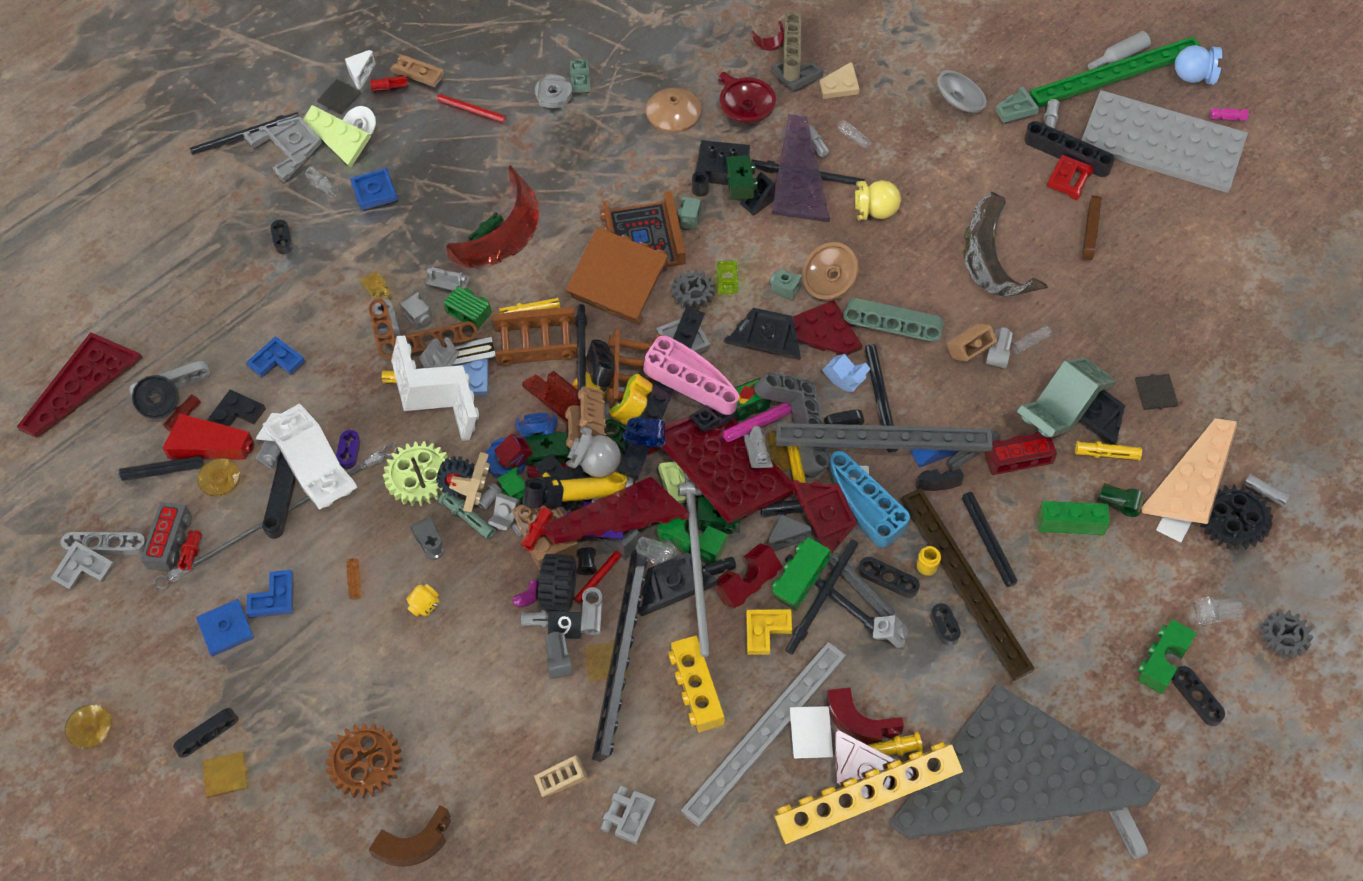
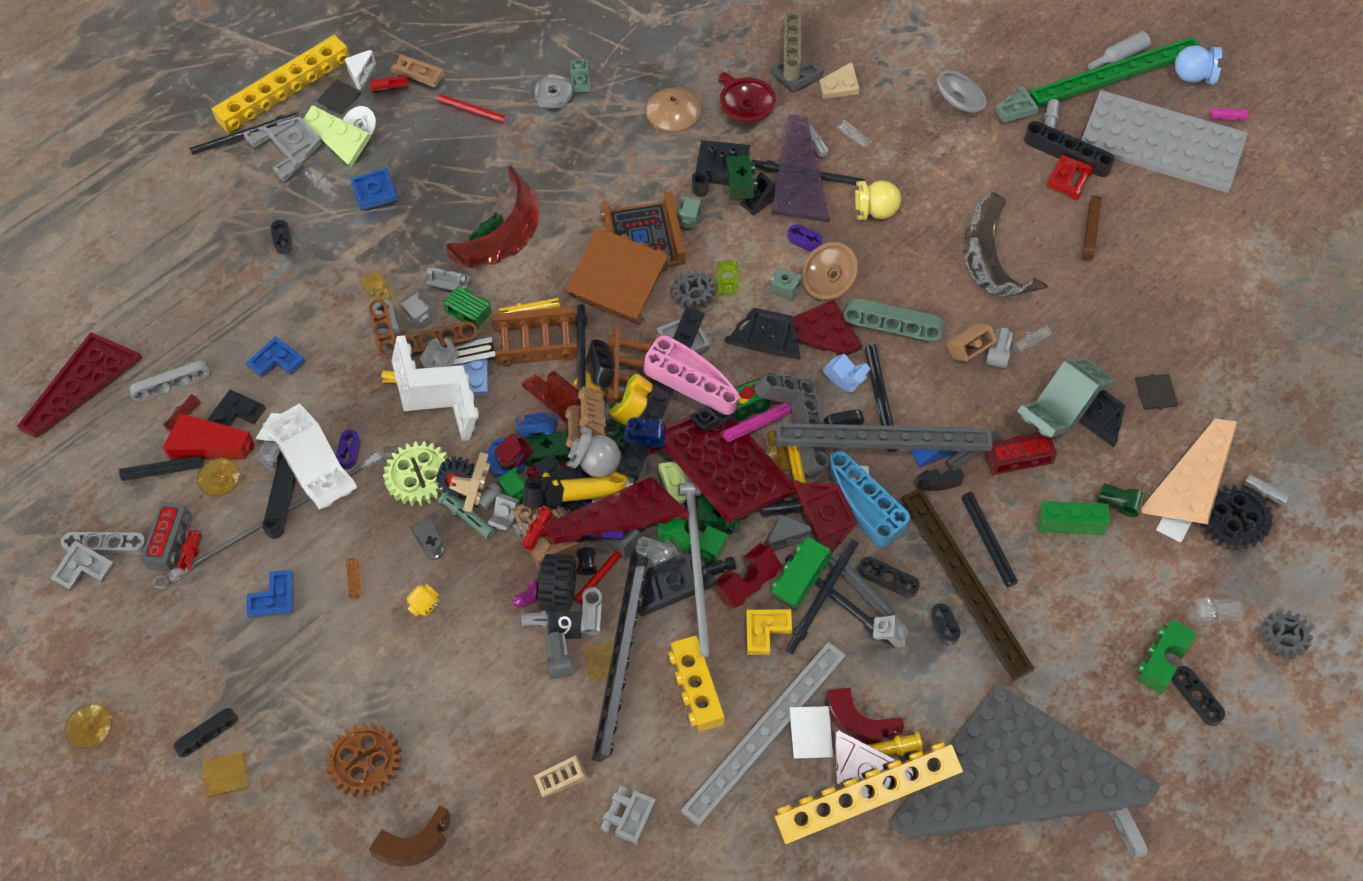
(146, 406): black wheel -> none
(225, 627): blue plate -> none
(280, 84): none -> yellow brick
(757, 449): light grey hinge -> none
(769, 43): dark red helmet -> none
(805, 237): none -> dark purple beam
(928, 561): yellow brick -> none
(1105, 450): yellow pin -> none

